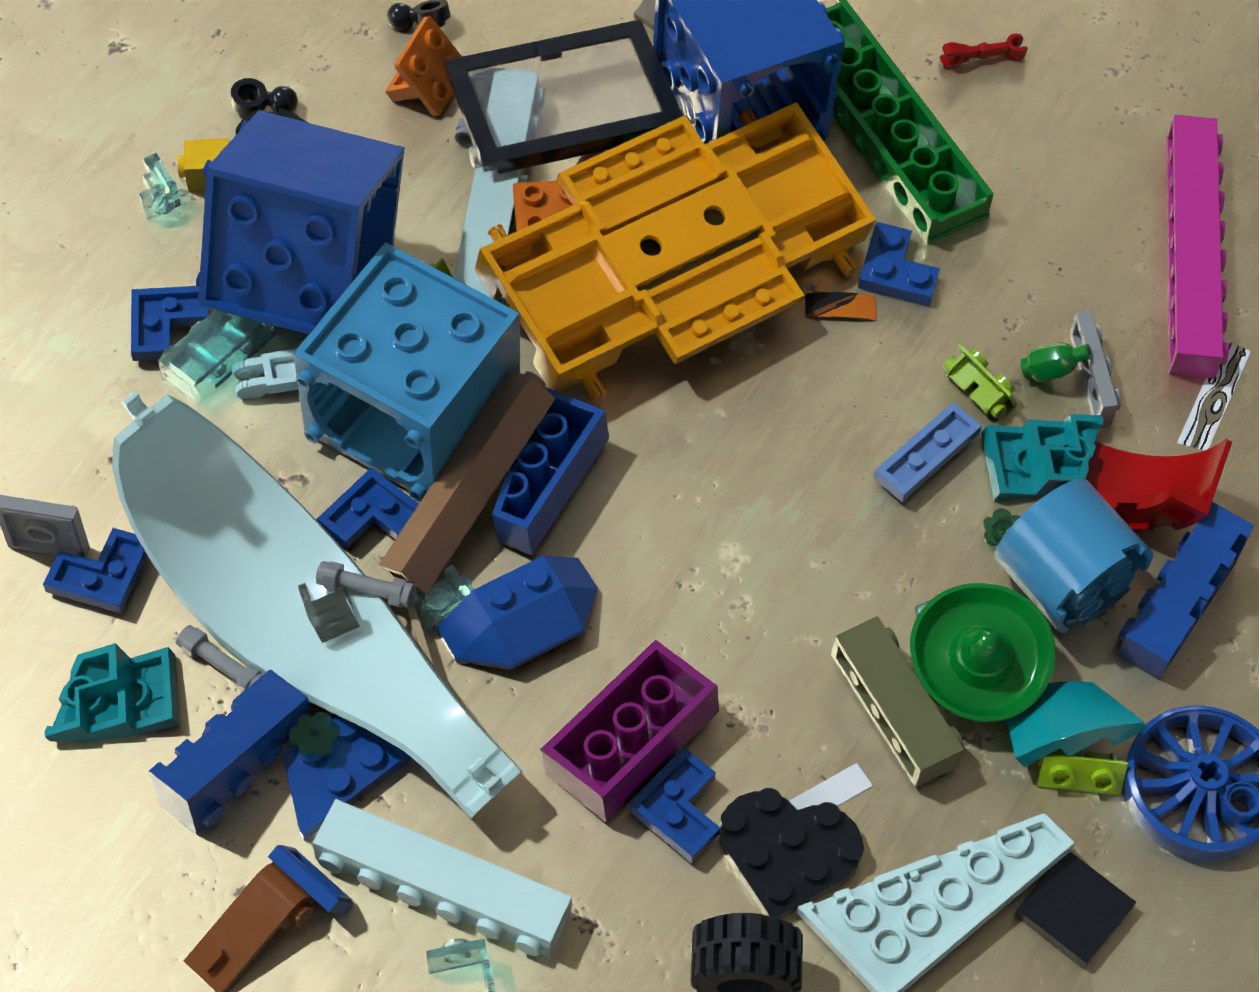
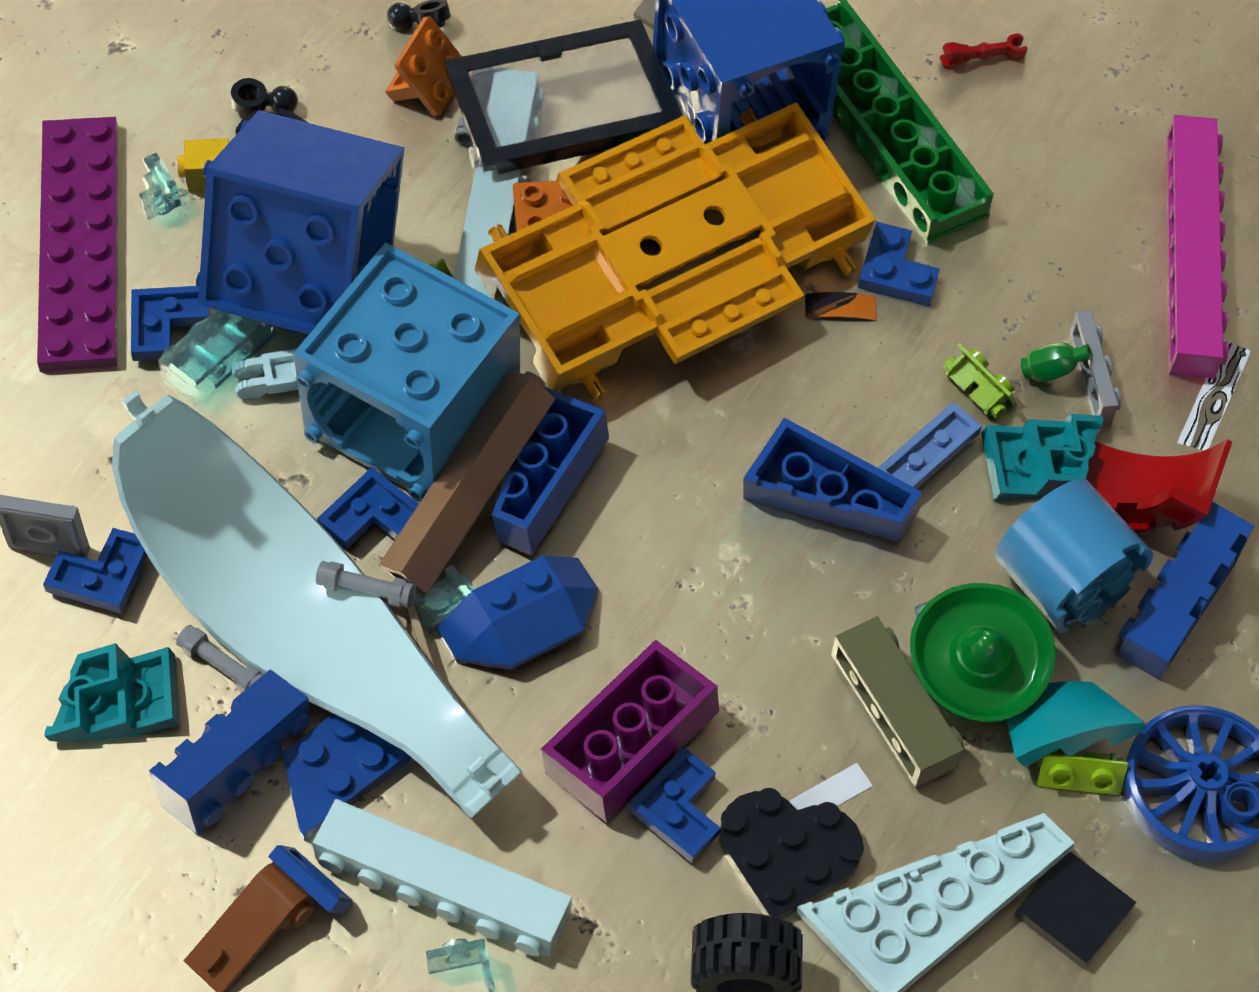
(78, 245): none -> magenta plate
(309, 726): clear green plant -> none
(330, 614): clear smoke panel -> none
(829, 484): none -> blue wedge
(995, 525): clear green plant -> none

